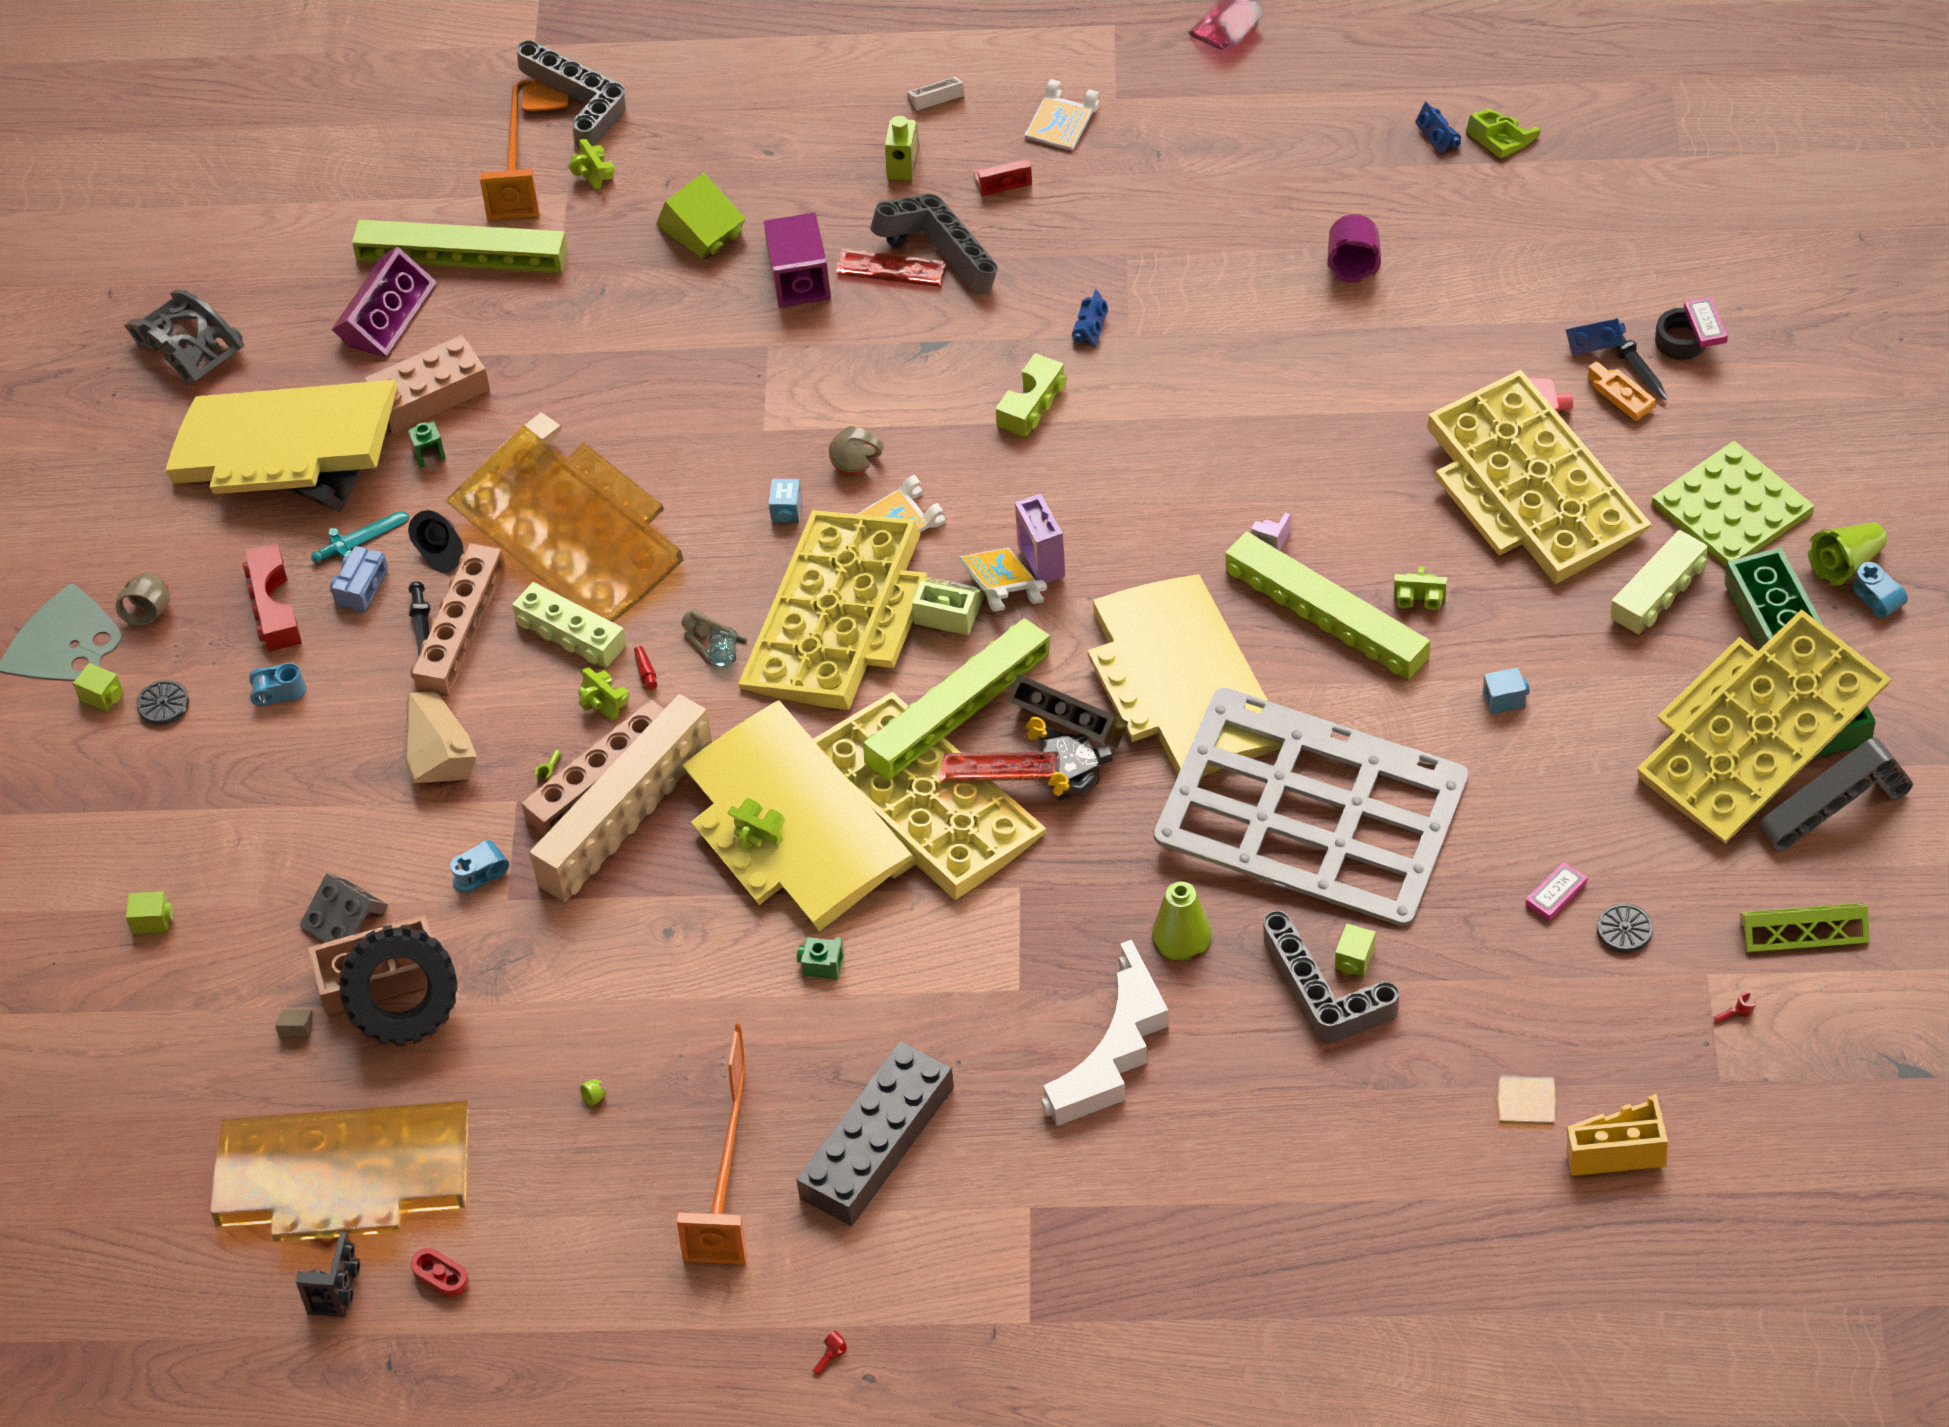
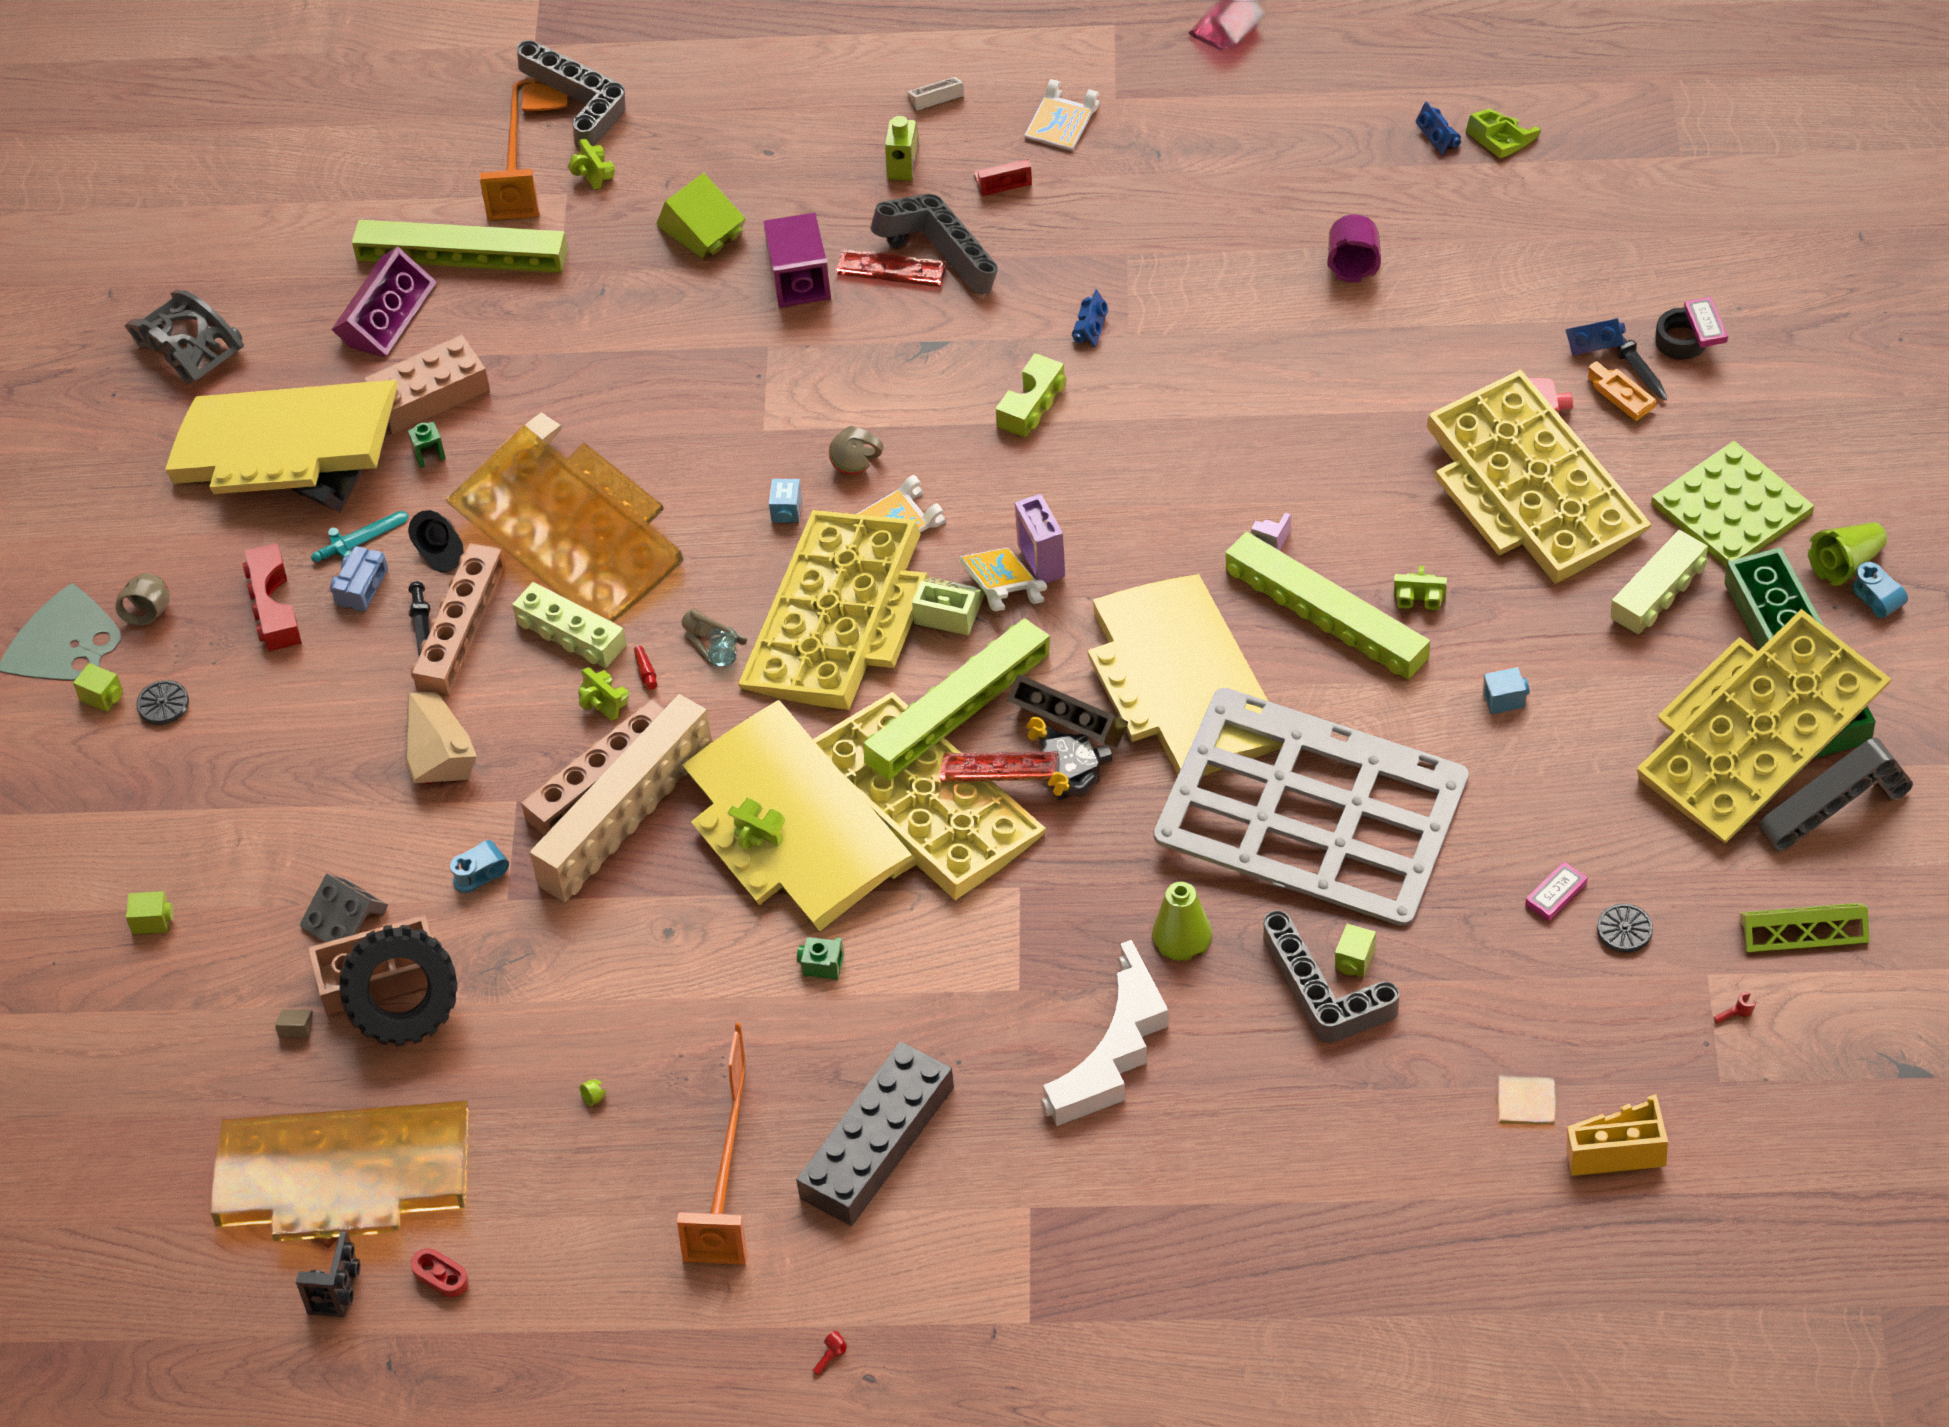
(278, 683): dark azure piece -> none
(547, 768): lime hand -> none

